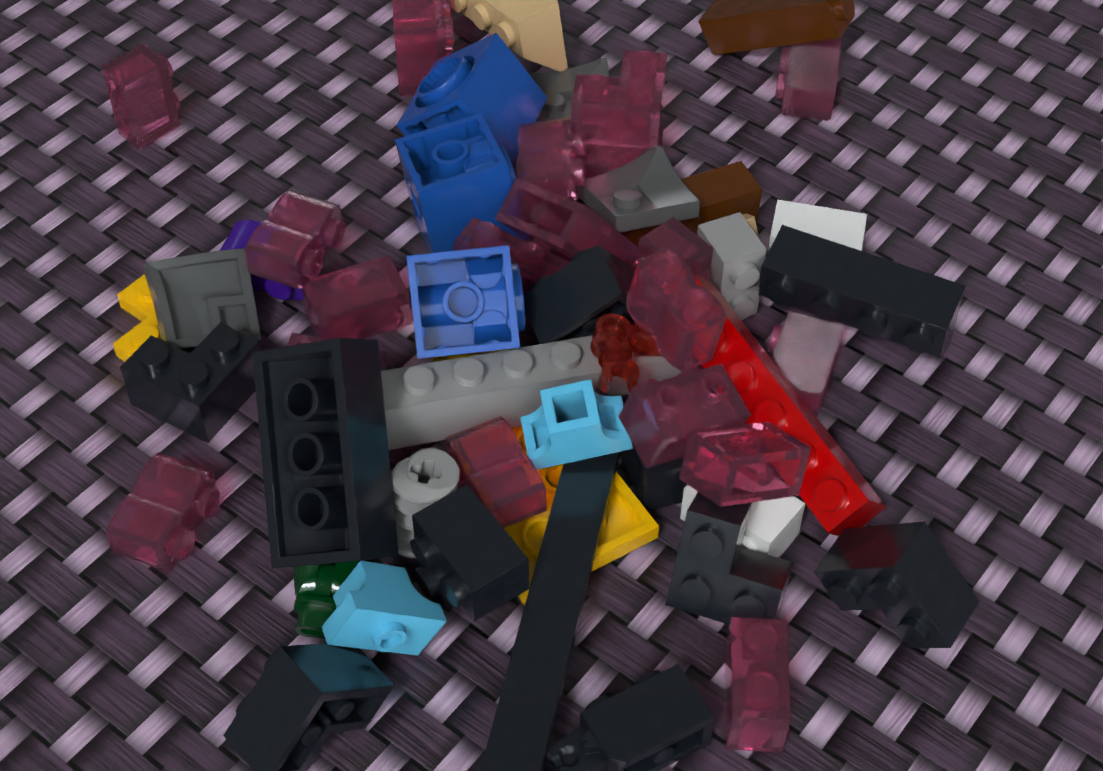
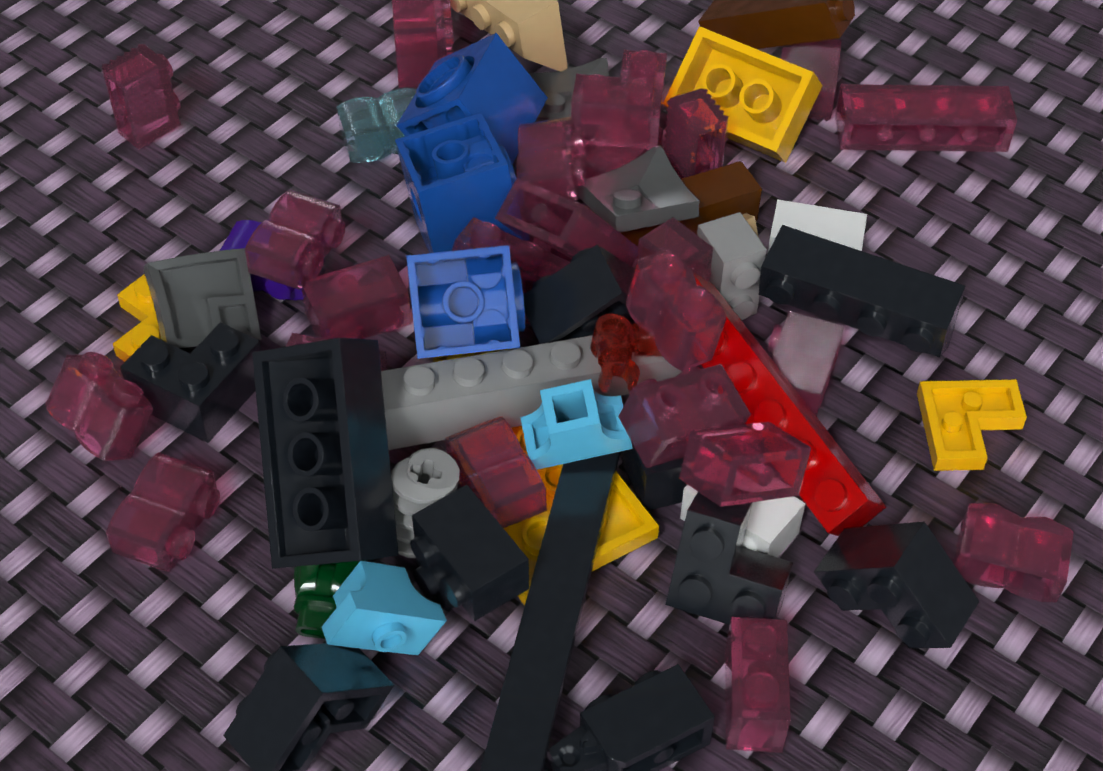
(99, 406): none -> clear pink brick
(371, 123): none -> clear light blue brick
(695, 133): none -> clear pink brick
(757, 91): none -> yellow brick
(925, 118): none -> clear pink brick
(959, 411): none -> yellow plate
(1013, 552): none -> clear pink brick

